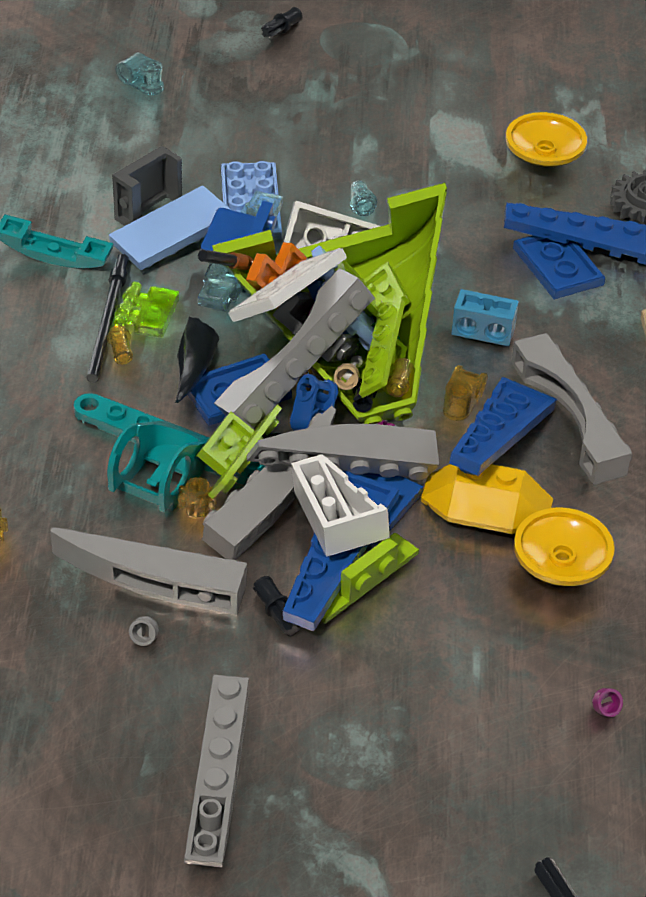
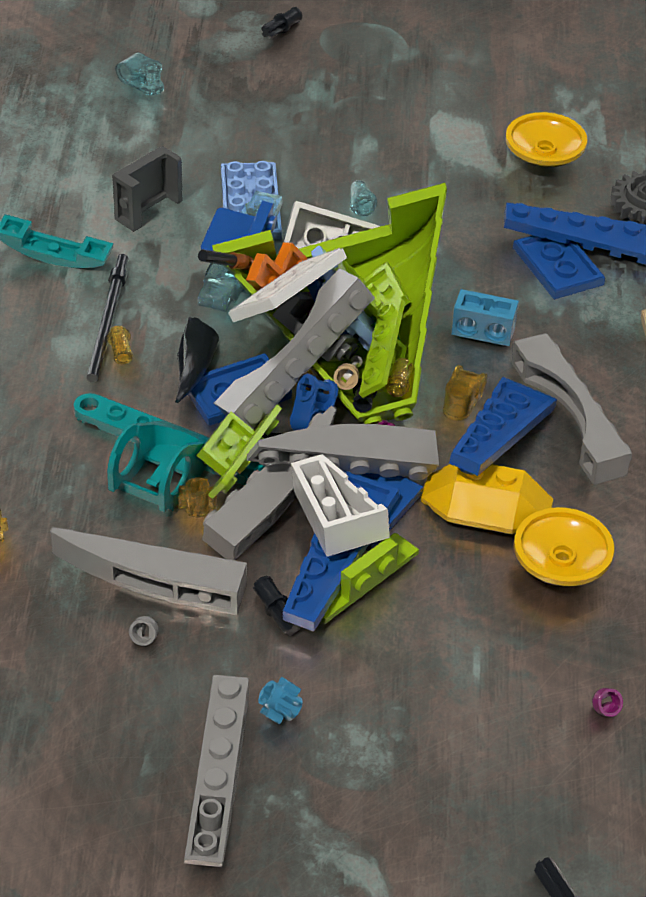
(155, 310): clear neon green plate -> none
(167, 228): light blue tile -> none
(280, 700): none -> dark azure gear

